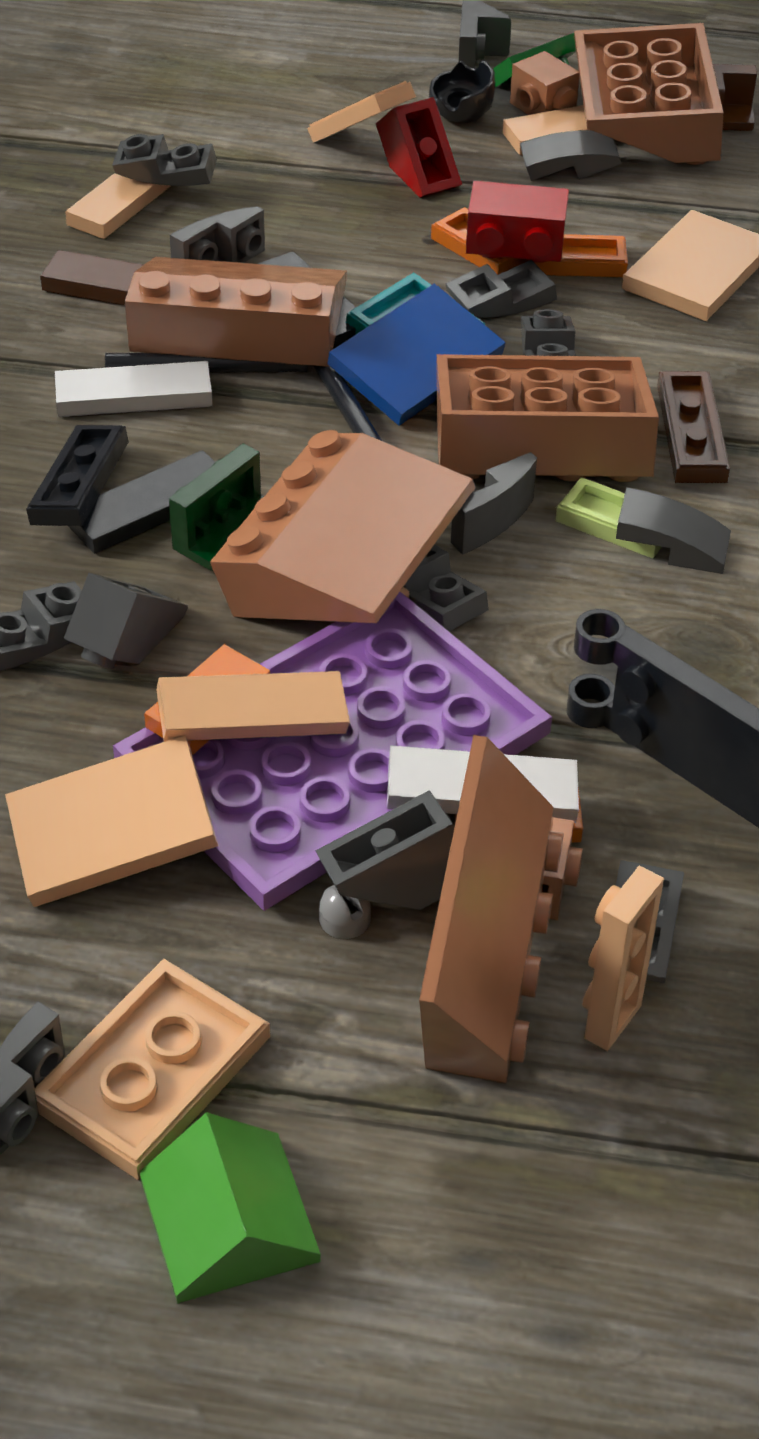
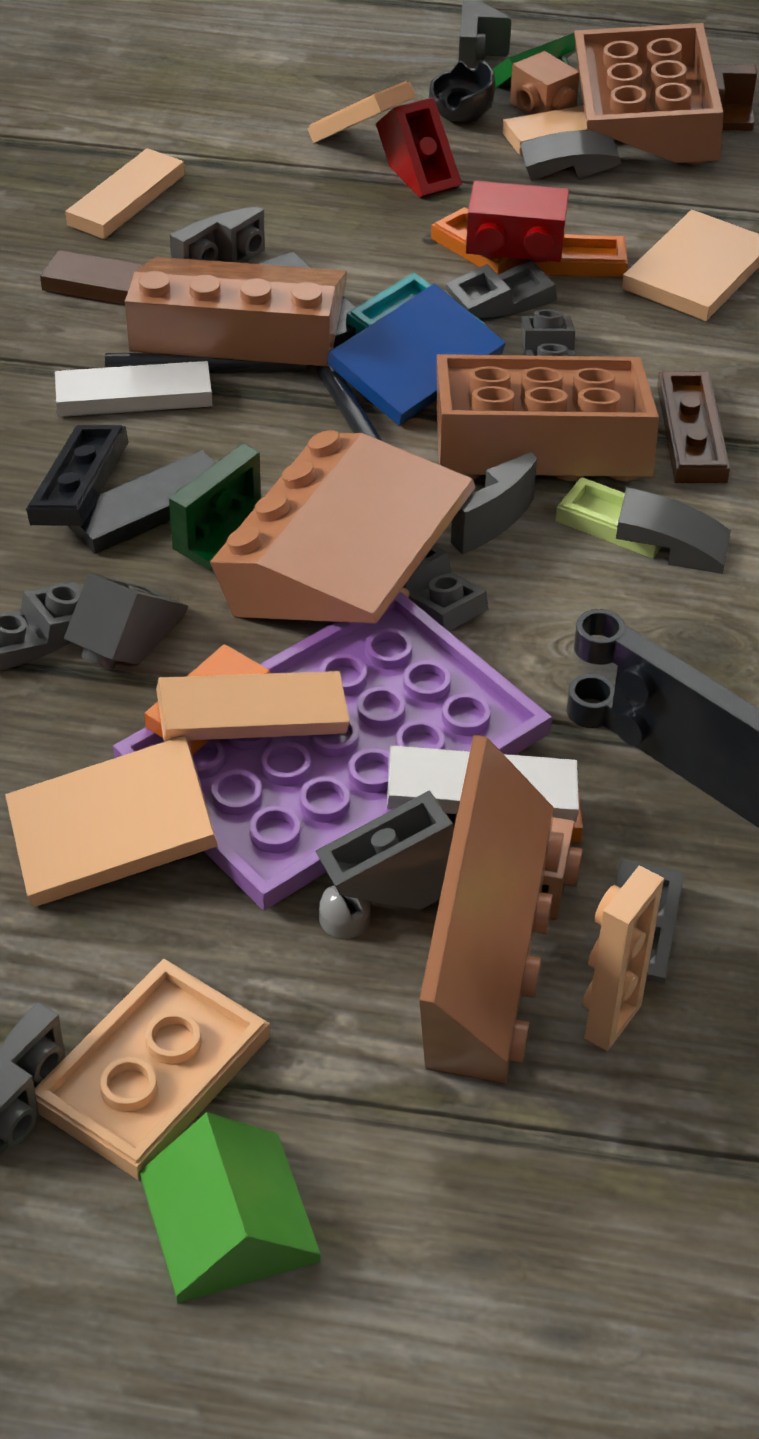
(152, 162): dark grey slope -> none

